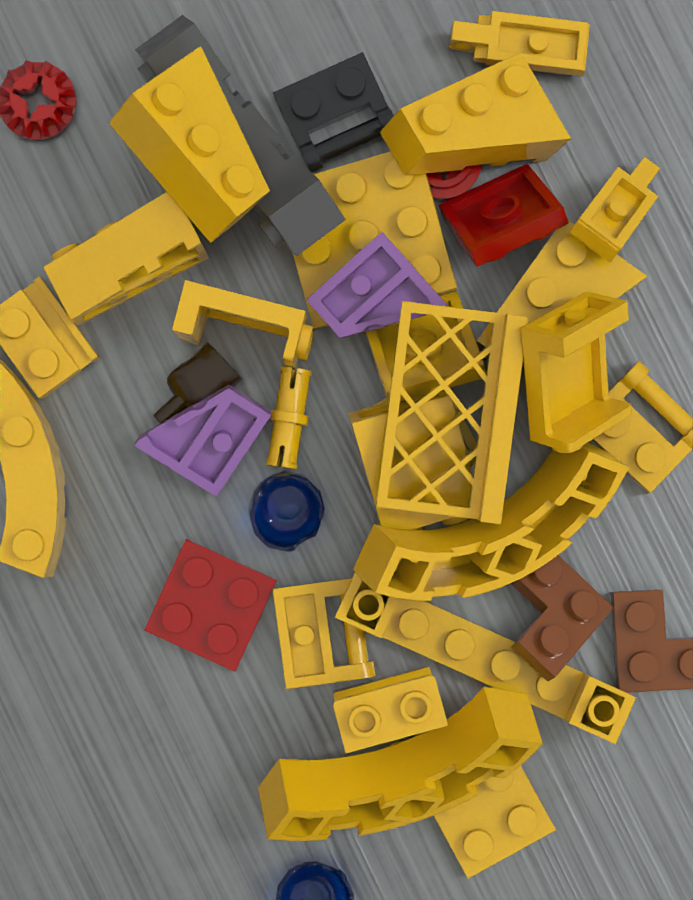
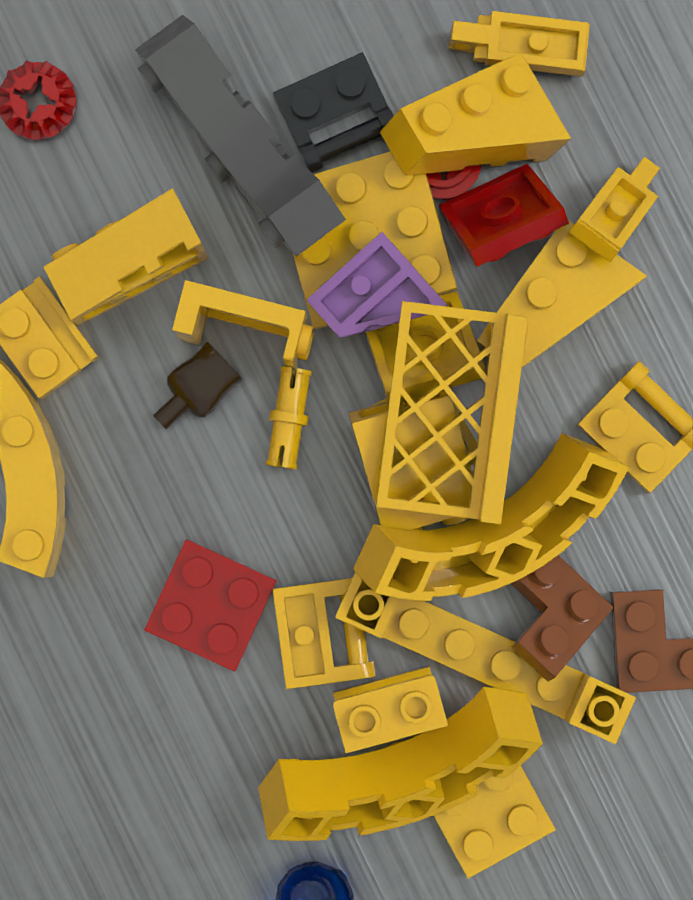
(193, 144): yellow wedge -> none
(207, 438): medium lavender wing -> none
(286, 510): clear blue hair -> none
(569, 372): yellow panel -> none

